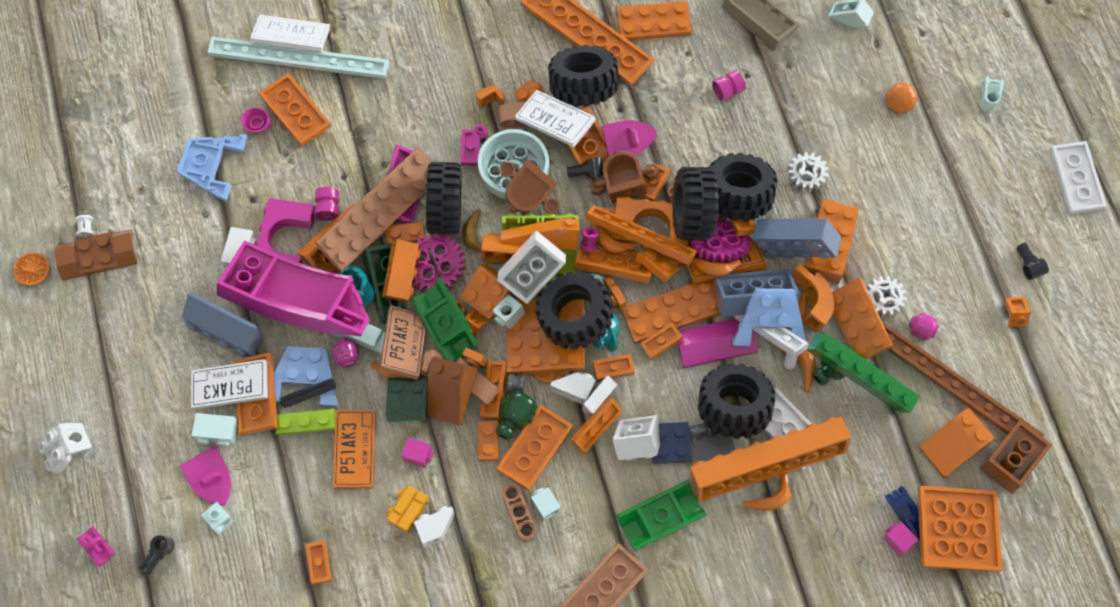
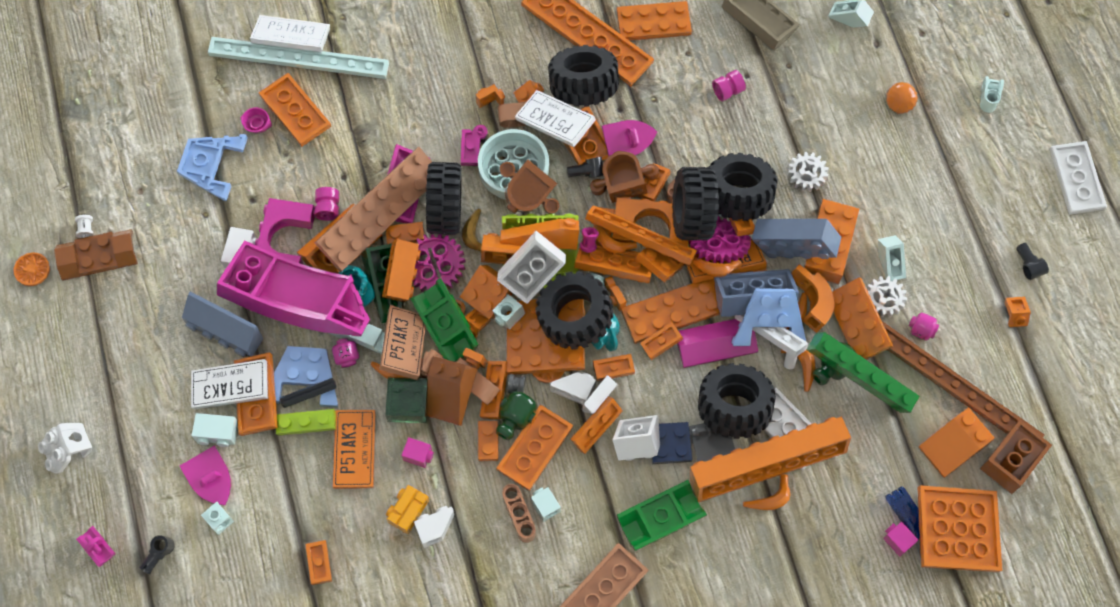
(892, 257): none -> light aqua slope

